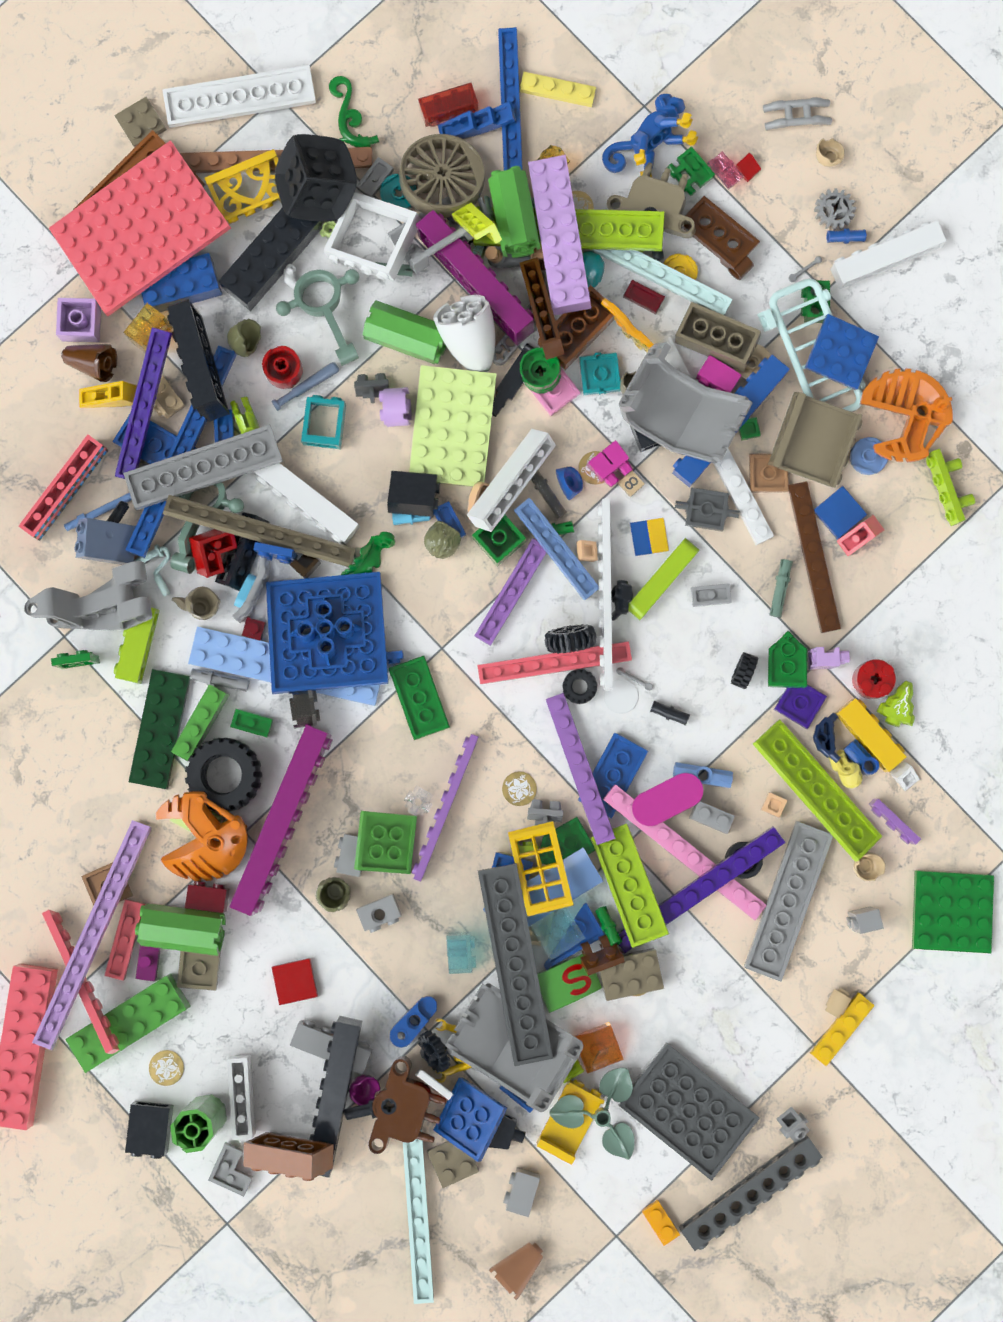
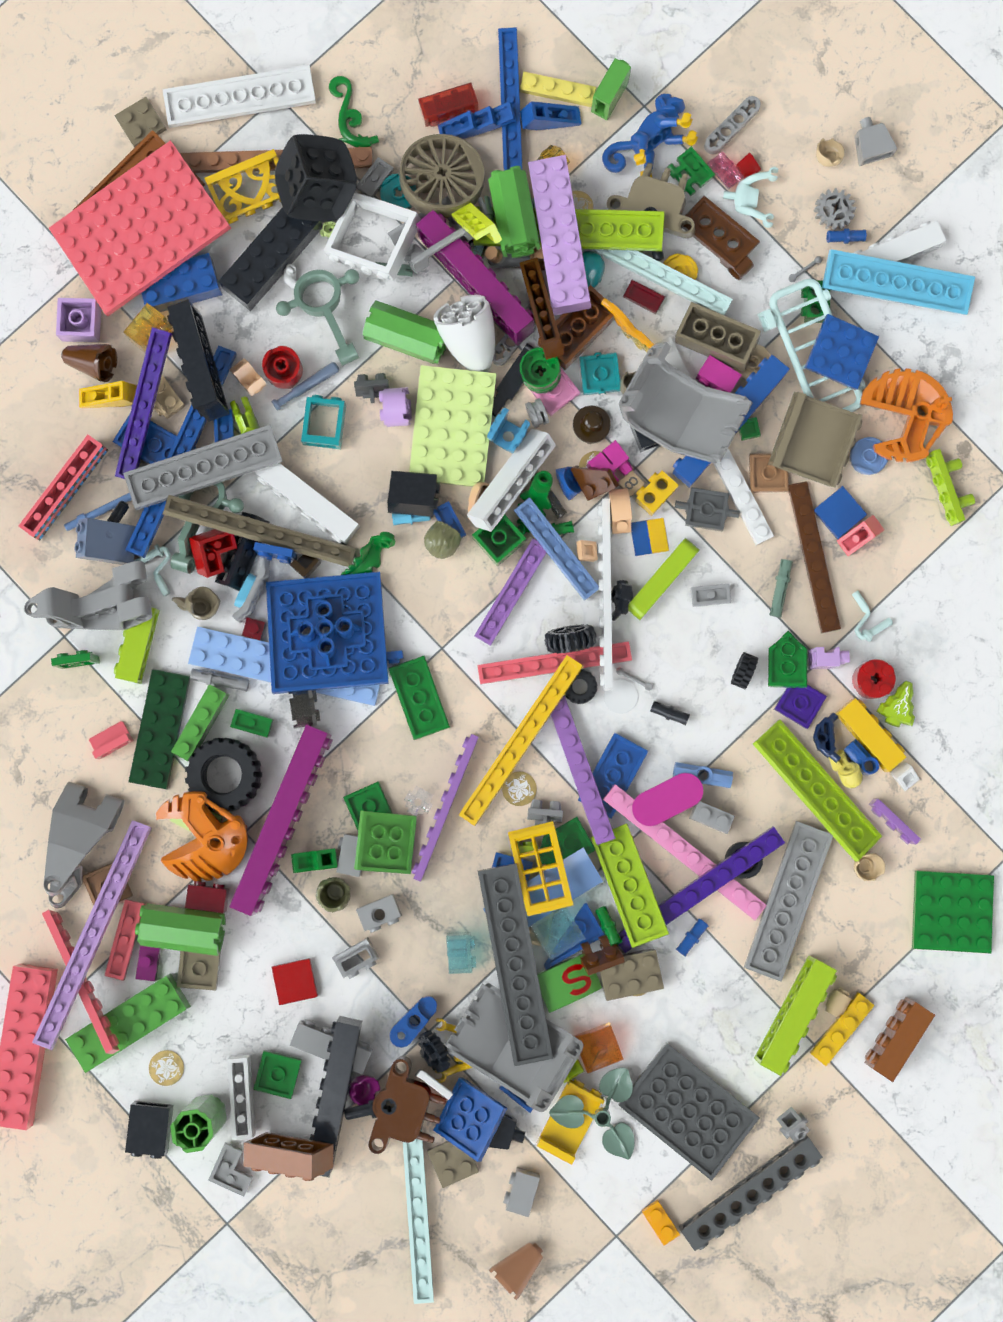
(72, 836): none -> light grey piece
(110, 740): none -> coral panel
(244, 337): olive hair -> none
(248, 377): none -> light nougat brick
(277, 1074): none -> green plate
(314, 860): none -> green brick
(353, 950): none -> light grey window
(367, 799): none -> green tile
(501, 426): none -> dark azure piece
(521, 740): none -> yellow plate
(537, 413): none -> light grey wheel
(538, 494): none -> green plant
(549, 116): none -> blue slope
(591, 424): none -> dark brown plate
(594, 480): none -> reddish brown wing
(611, 88): none -> bright green brick
(620, 511): none -> light nougat brick
(658, 494): none -> yellow brick
(692, 937): none -> blue pin
(730, 123): none -> light grey beam
(747, 196): none -> light aqua piece
(774, 805): light nougat plate -> none
(789, 120): light grey piece -> none
(794, 1015): none -> lime brick
(864, 920): light grey brick -> none
(868, 634): none -> light aqua piece
(873, 142): none -> light grey torso
(898, 282): none -> medium azure plate
(899, 1038): none -> dark orange brick

